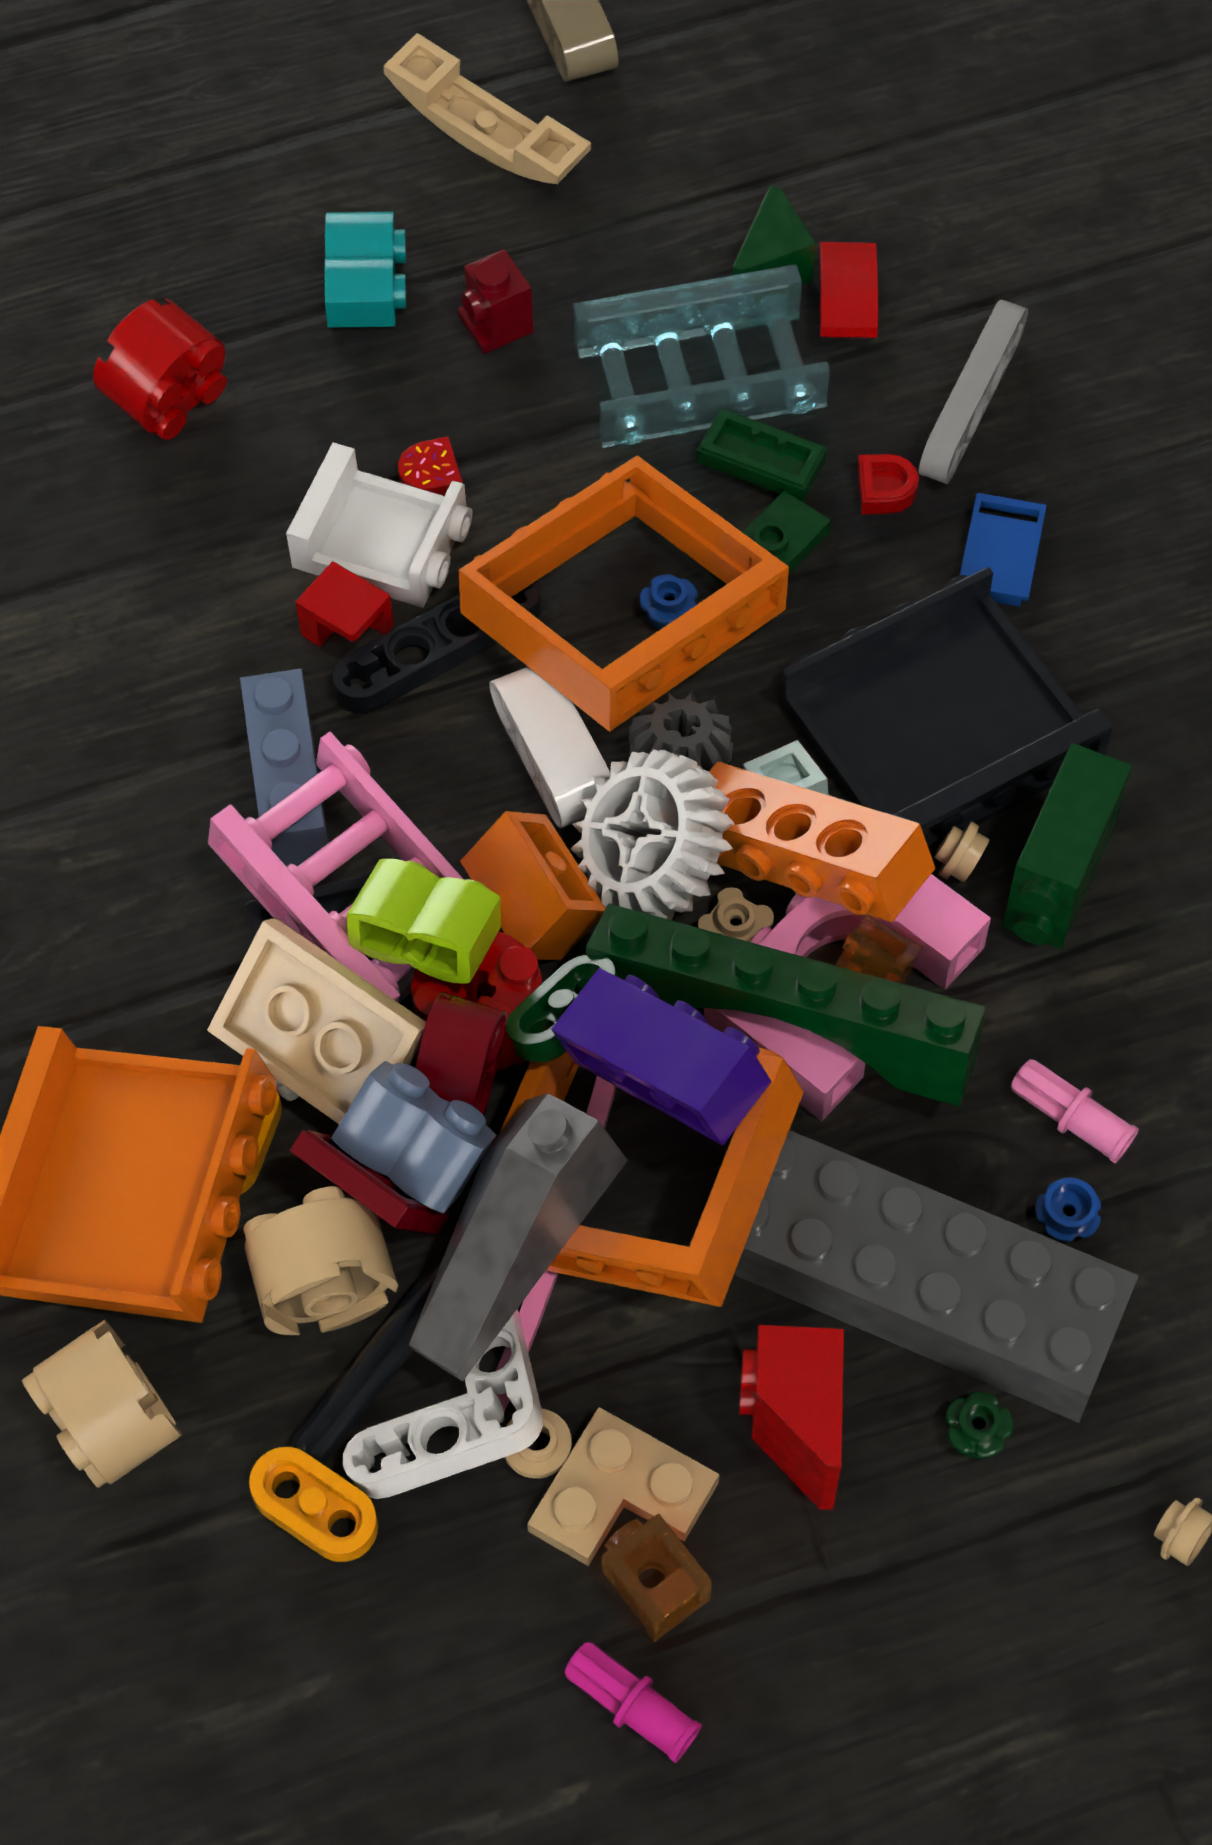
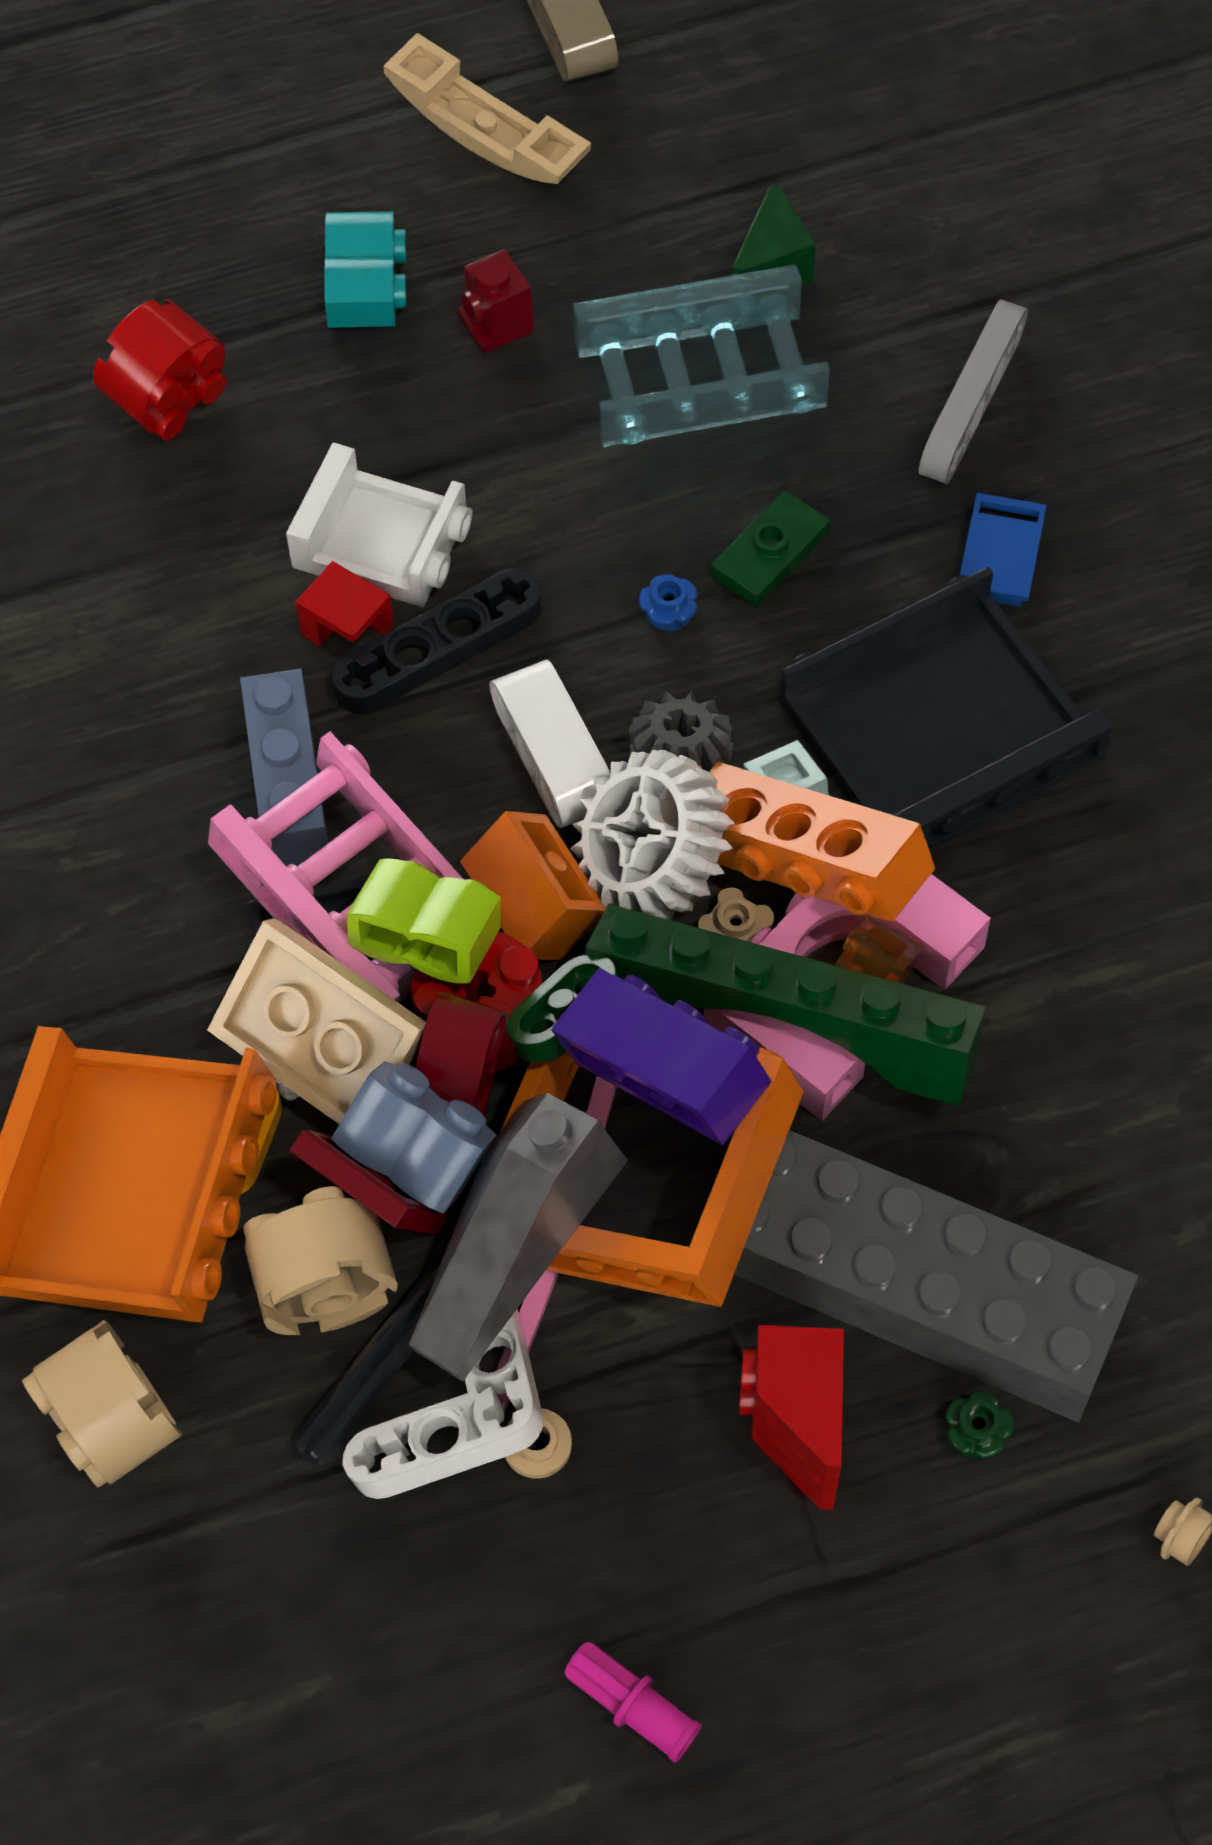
(316, 1505): light orange plate -> none
(429, 466): red tile -> none
(614, 694): orange window -> none
(615, 1470): tan plate -> none
(658, 1547): clear orange brick -> none
(761, 454): dark green plate -> none
(848, 290): red slope -> none
(886, 483): red tile -> none
(961, 851): tan plate -> none
(1065, 846): dark green brick -> none
(1074, 1110): bright pink axle -> none
(1074, 1194): blue plate -> none

